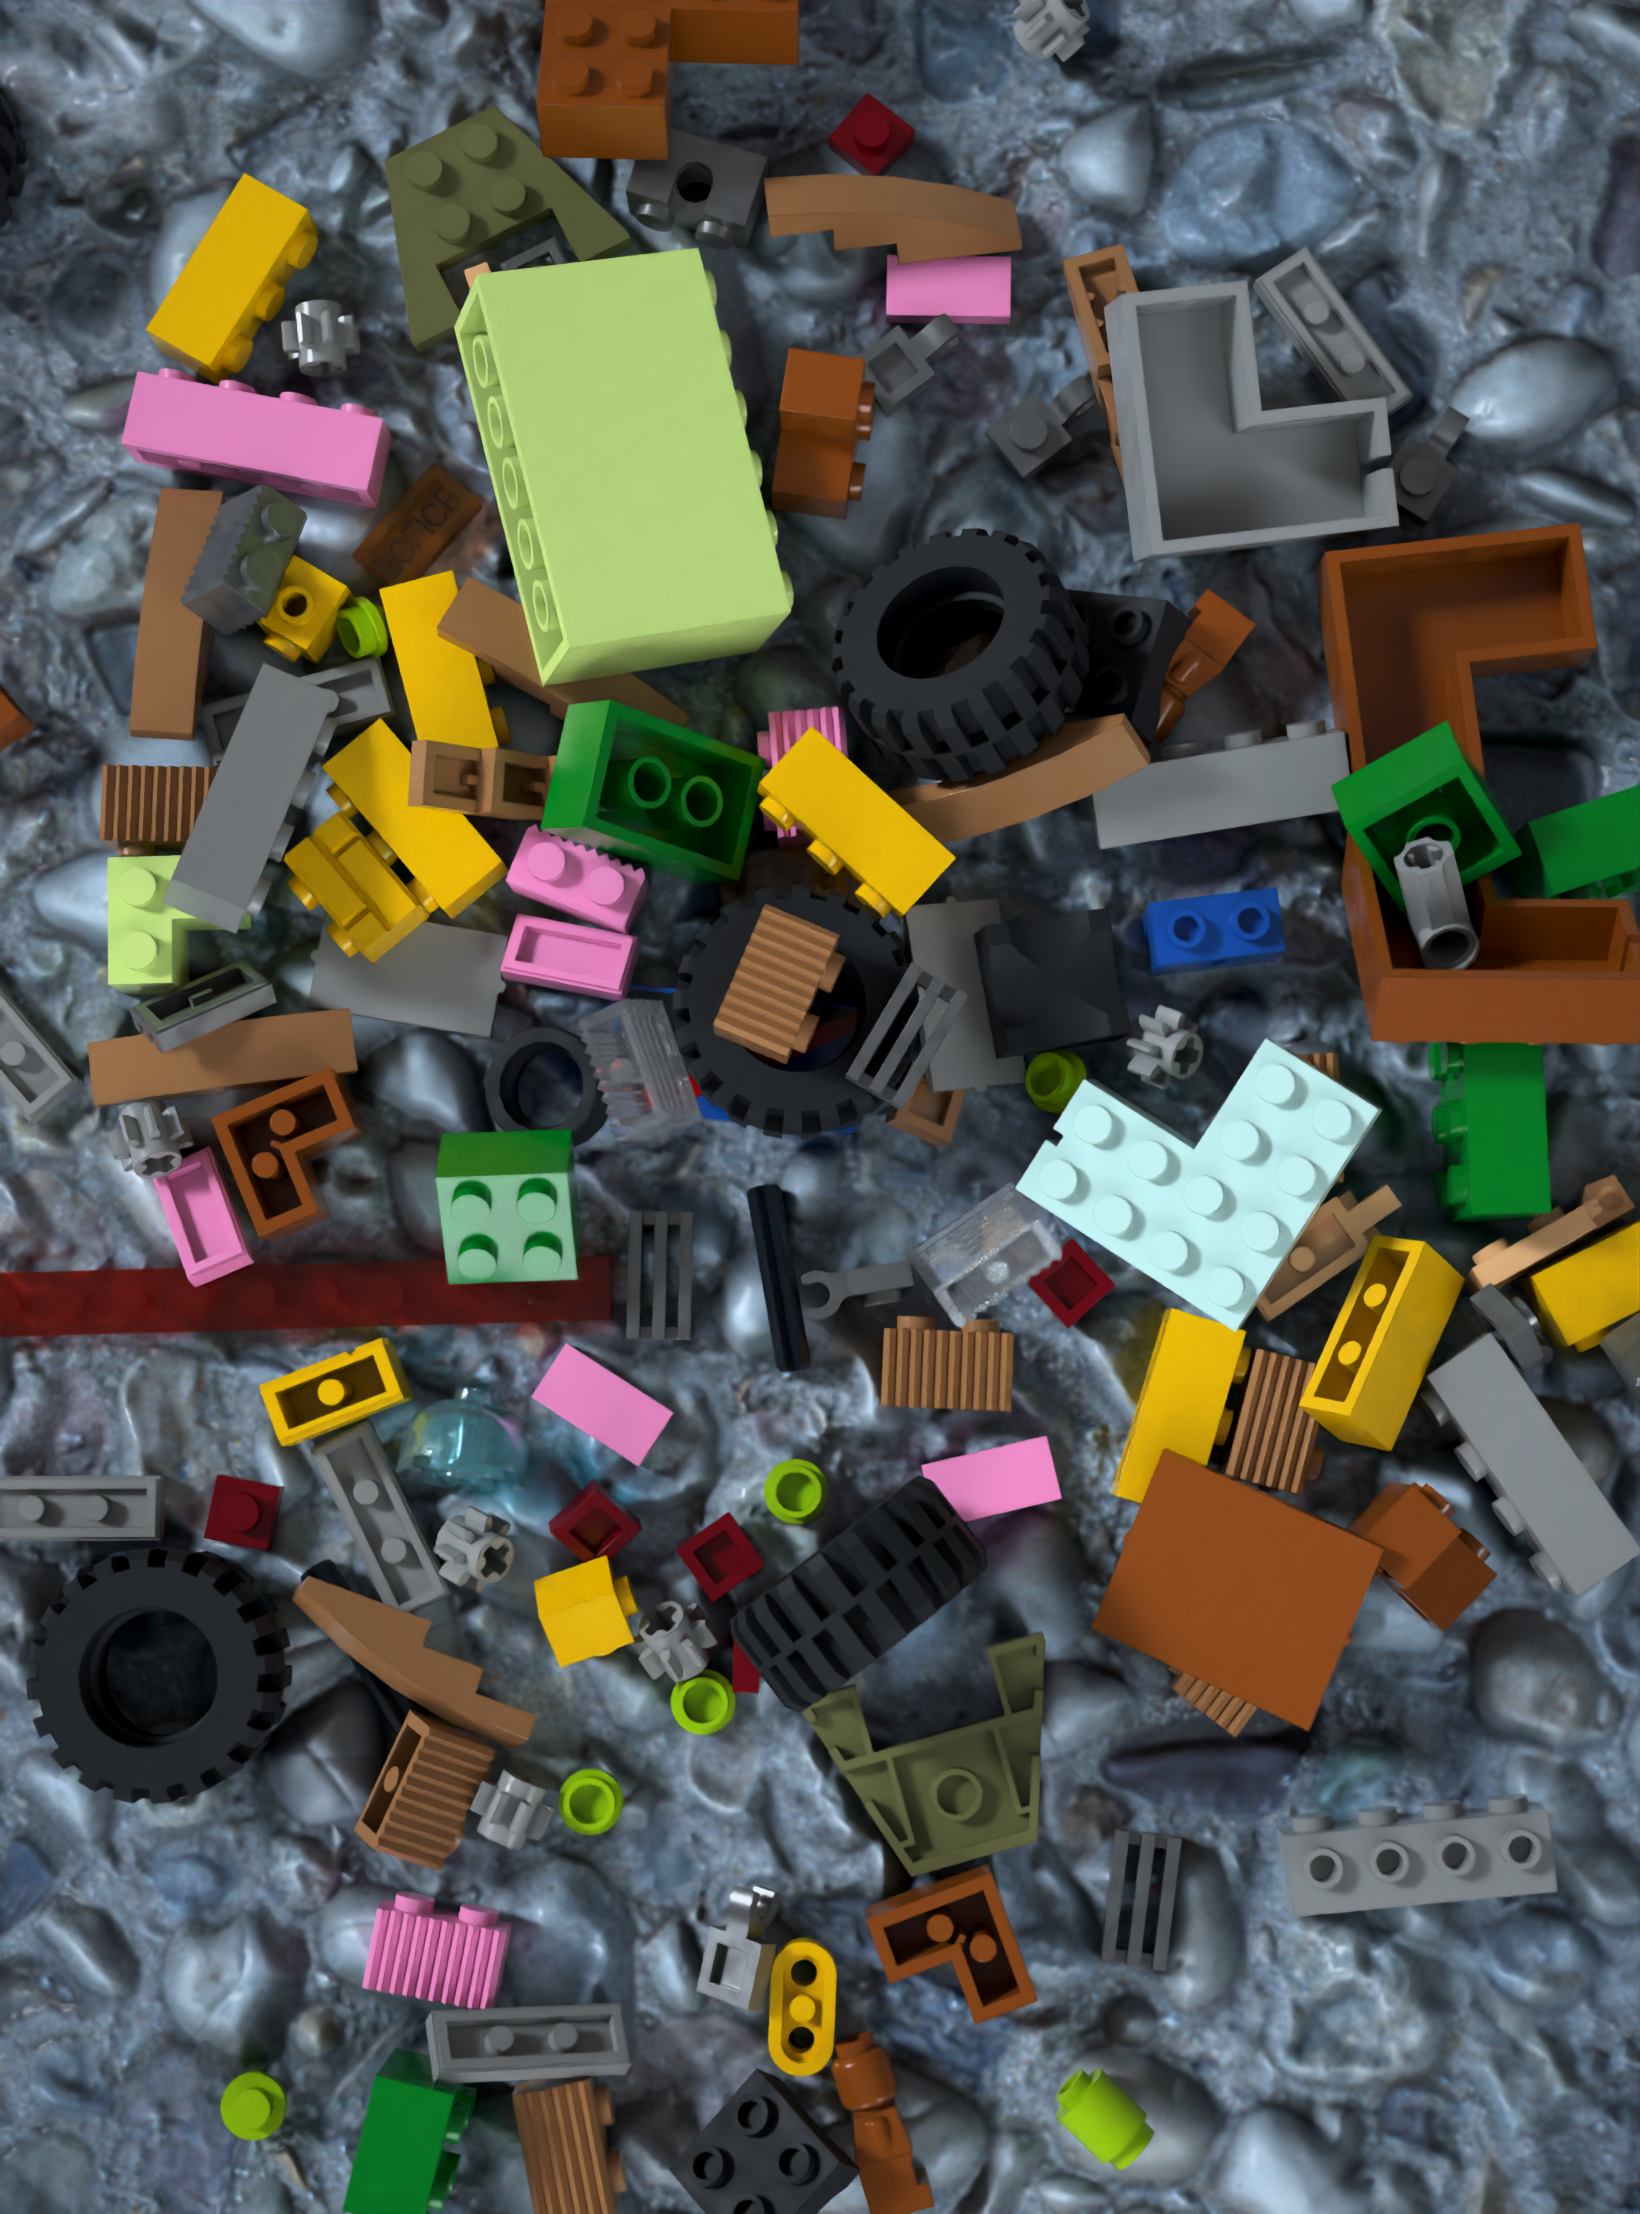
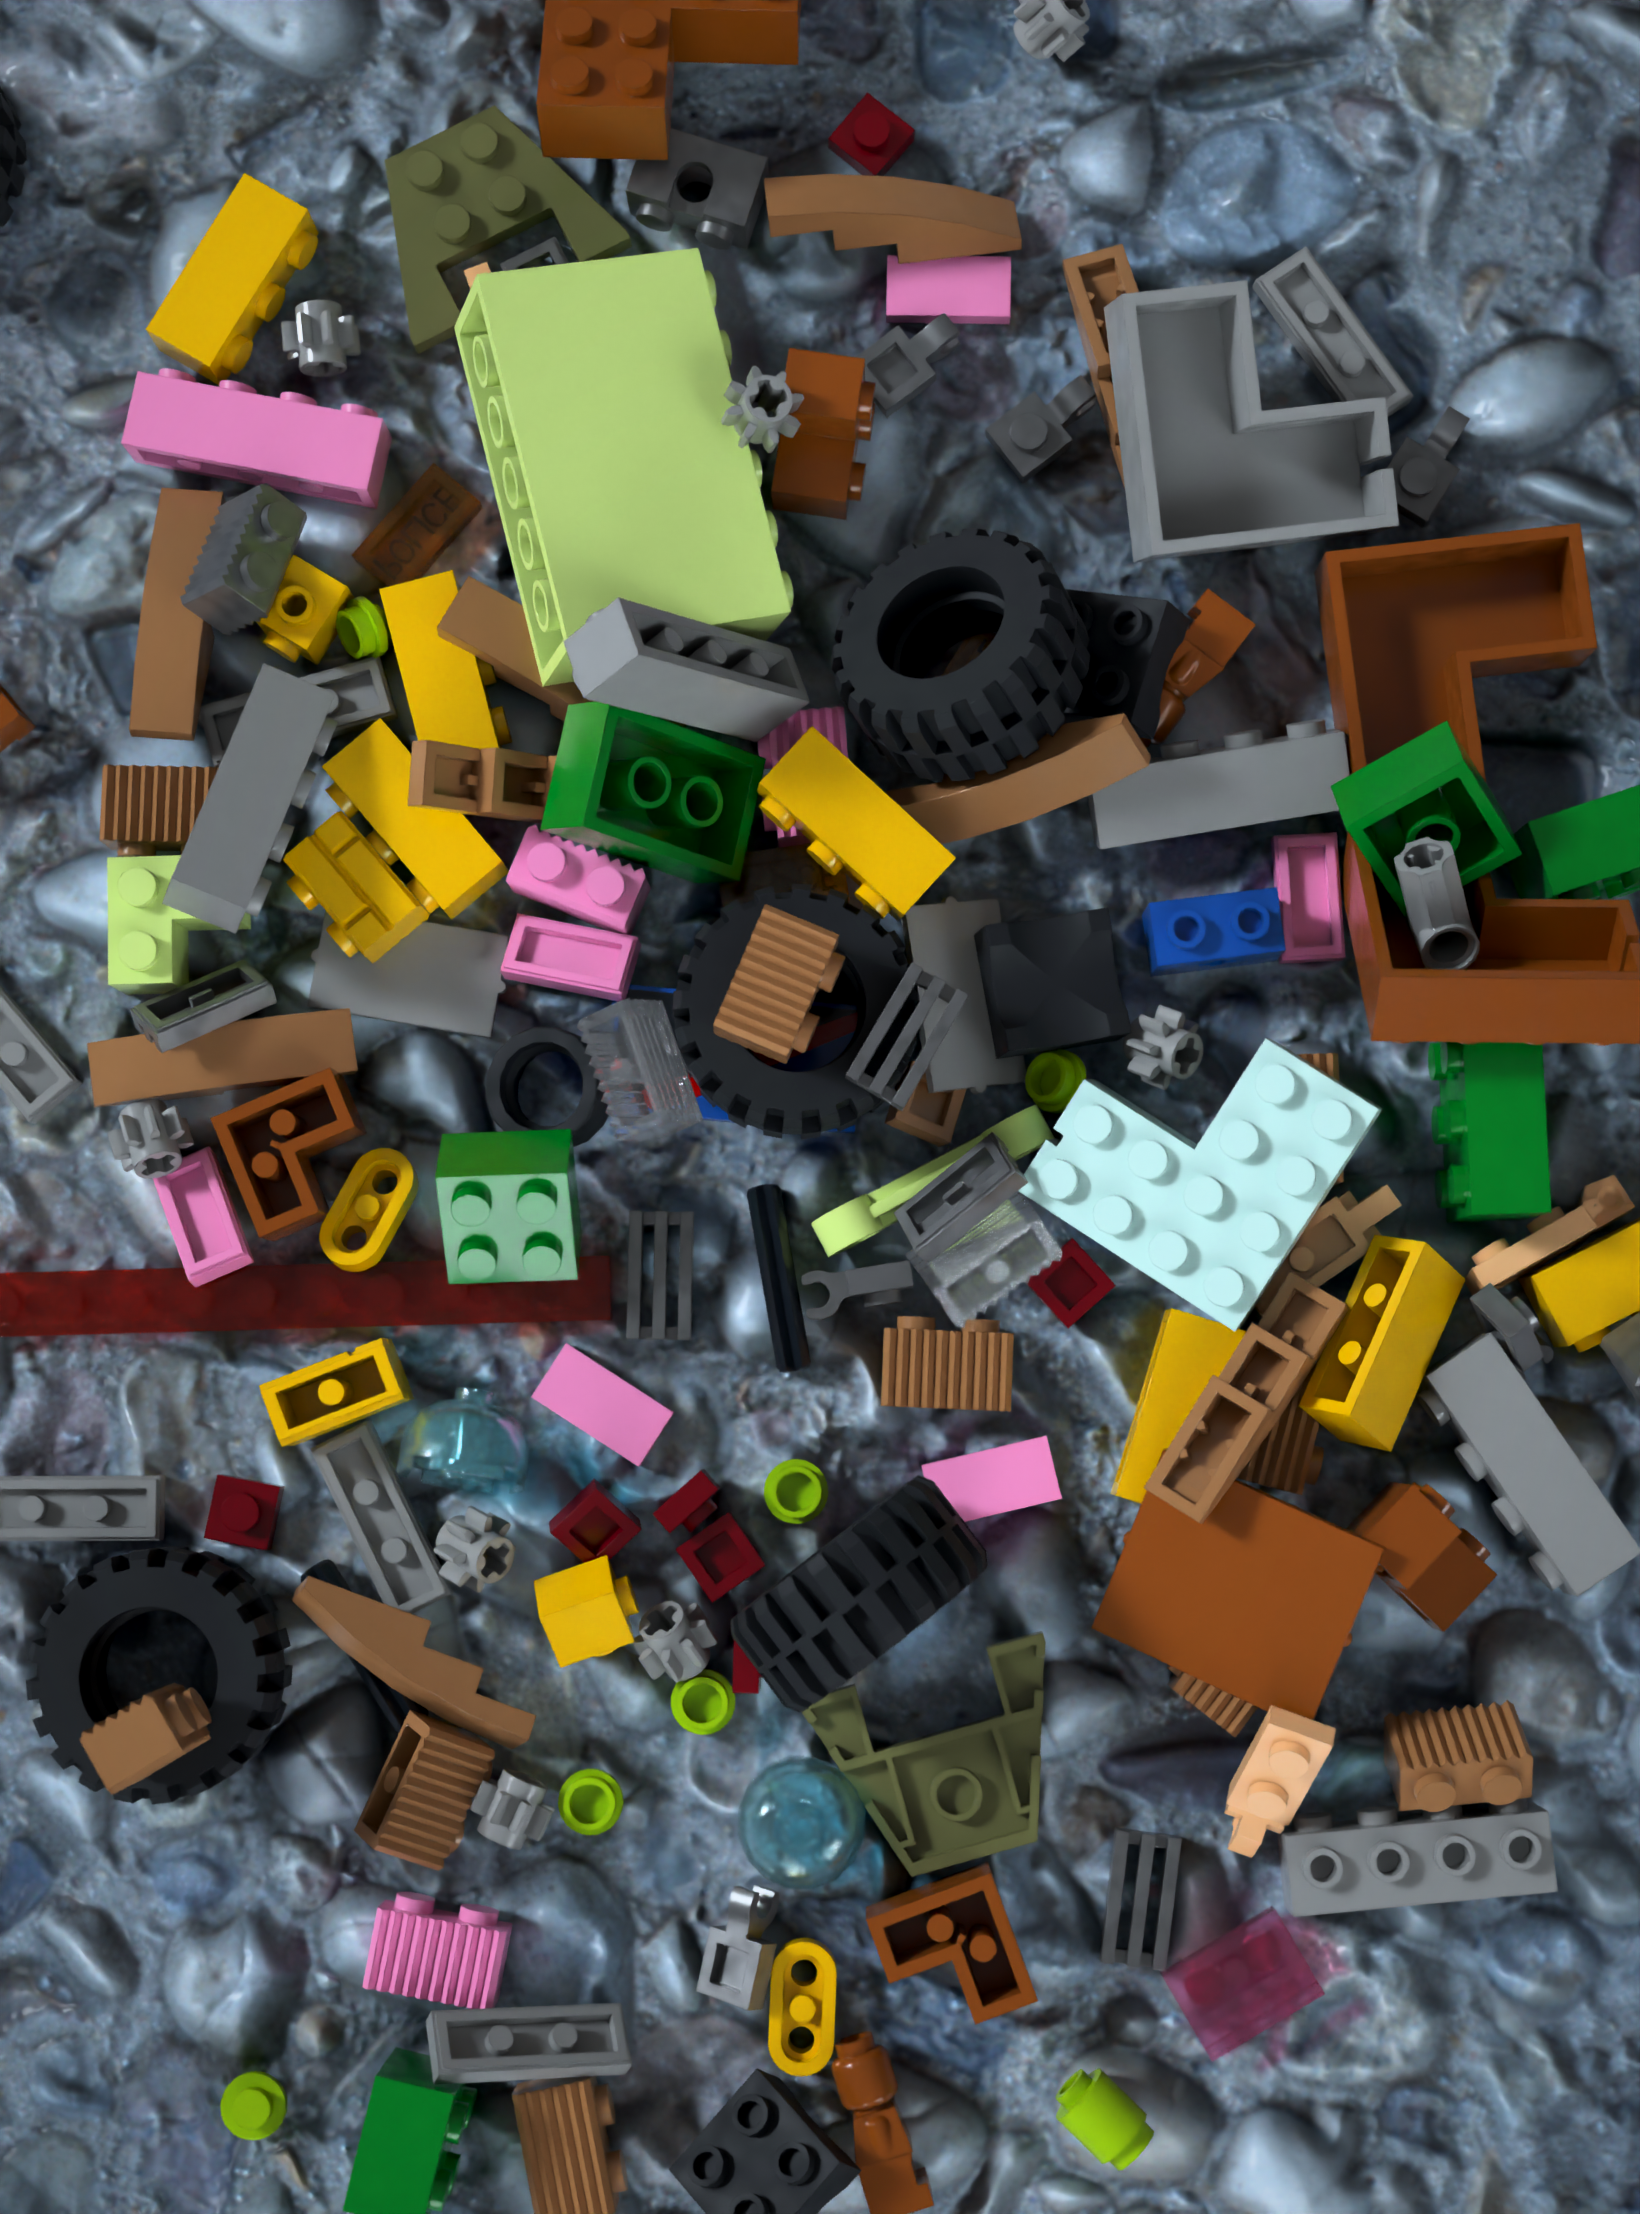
(147, 1735): none -> medium nougat brick
(366, 1211): none -> yellow plate
(685, 670): none -> light grey brick
(689, 1504): none -> dark red plate
(772, 395): none -> light grey gear
(801, 1822): none -> clear light blue cylinder
(875, 1211): none -> yellowish green piece
(960, 1197): none -> flat silver tile
(1242, 1983): none -> clear pink plate
(1246, 1398): none -> medium nougat slope
(1275, 1776): none -> light nougat hinge
(1309, 896): none -> bright pink tile
(1457, 1757): none -> medium nougat brick

